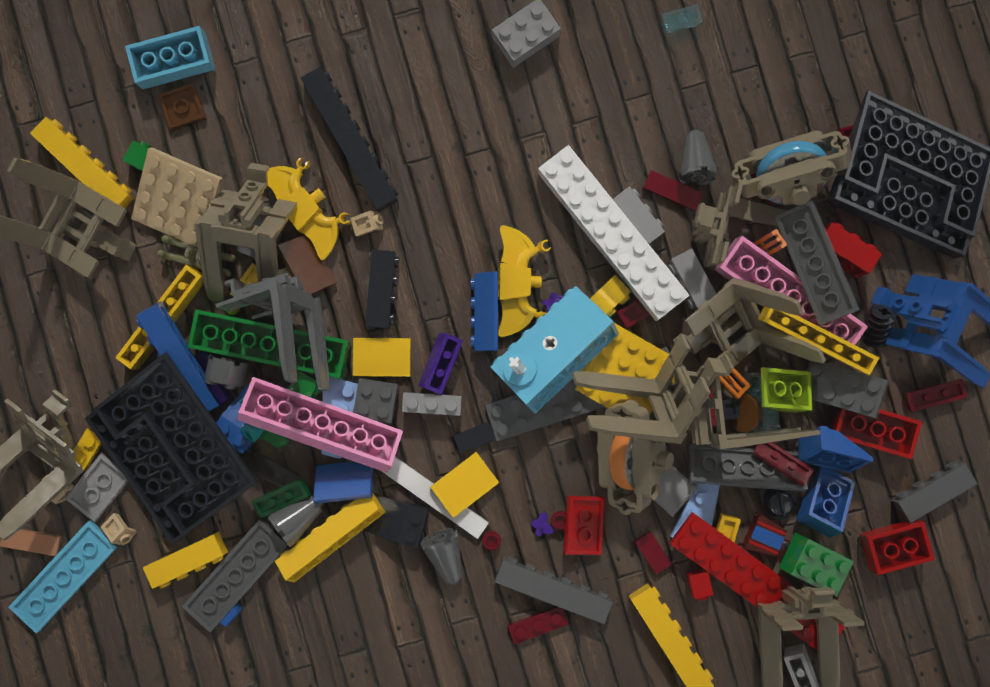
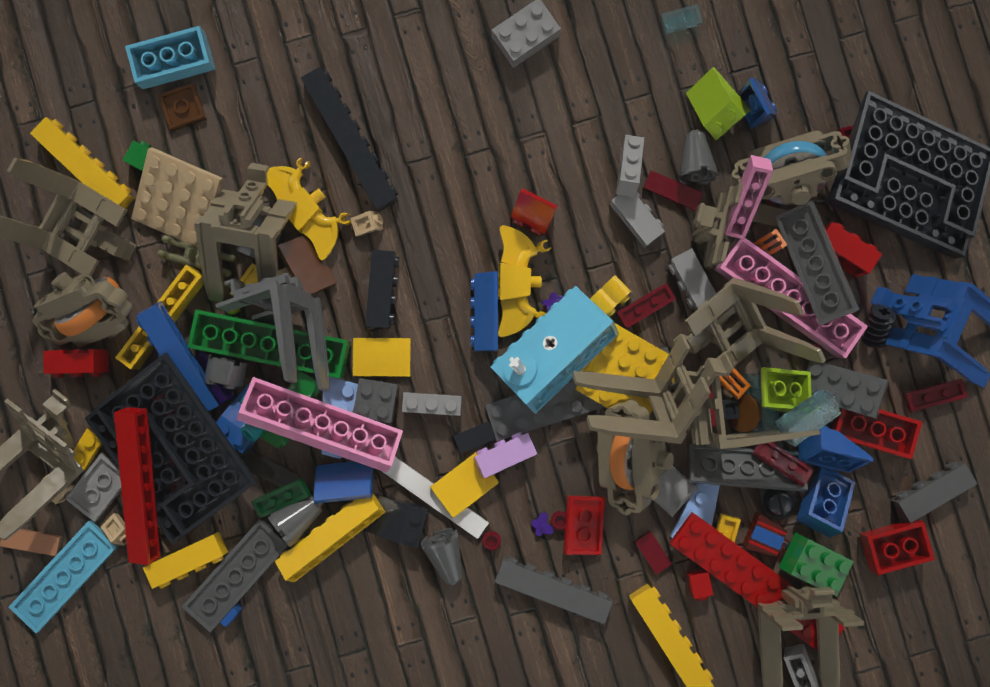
(75, 362): none -> red wedge
(82, 310): none -> dark tan piece
(137, 485): none -> red brick
(440, 363): dark purple brick -> none
(504, 454): none -> lavender brick
(533, 212): none -> red slope
(537, 624): dark red plate -> none
(612, 233): white brick -> none
(630, 166): none -> light grey brick
(717, 103): none -> lime slope
(754, 184): none -> bright pink brick
(756, 98): none -> blue slope
(809, 415): none -> clear light blue brick
(820, 338): yellow brick -> none

